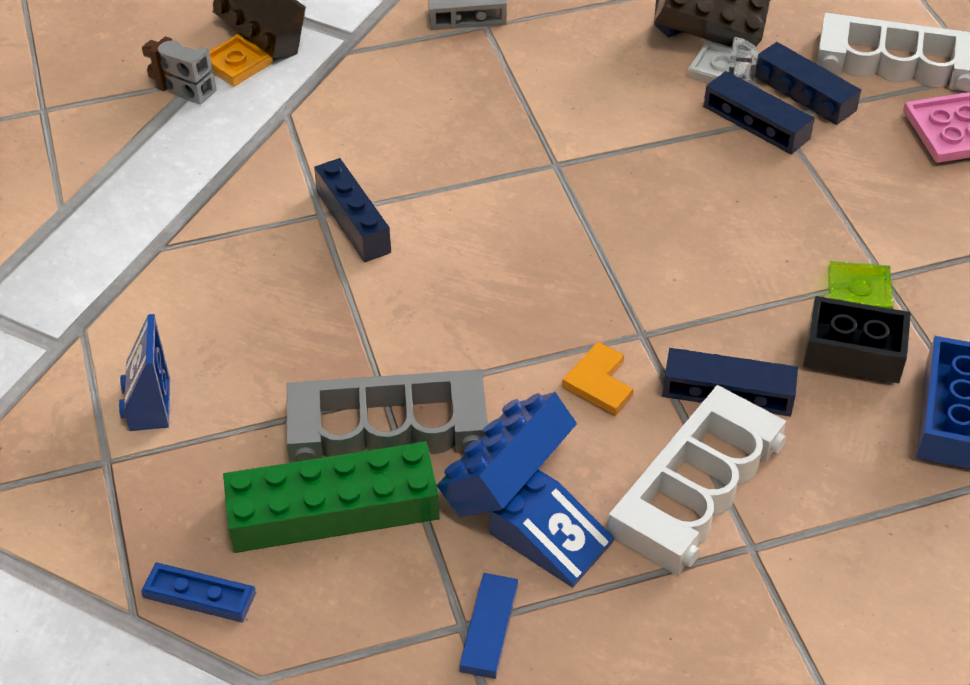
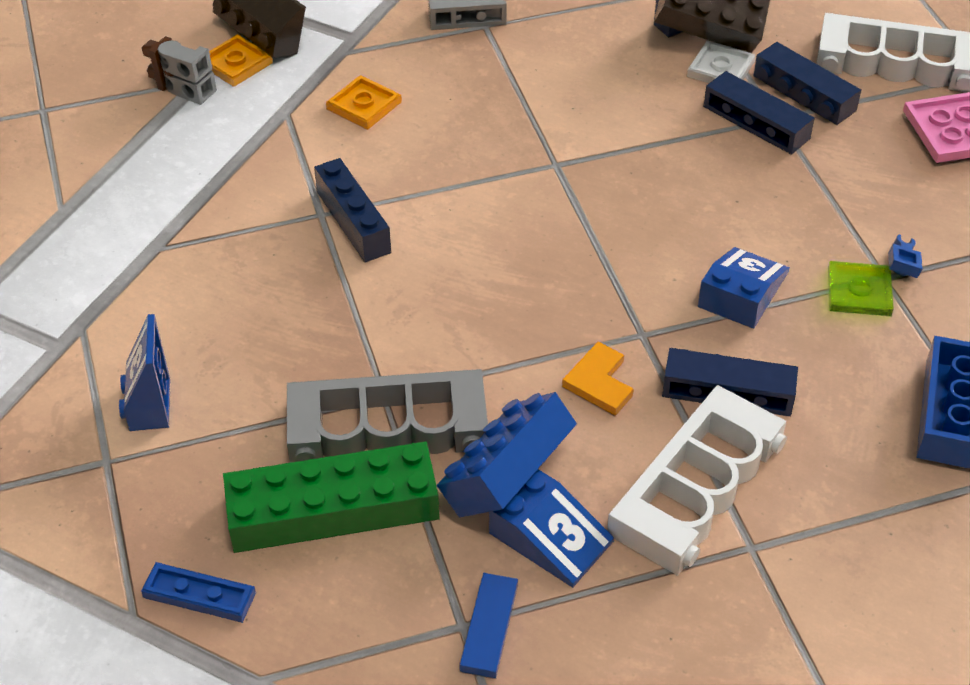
(363, 102): none -> light orange tile
(741, 286): none -> blue slope
(743, 59): clear brick -> none
(857, 339): black brick -> none
(904, 259): none -> blue plate

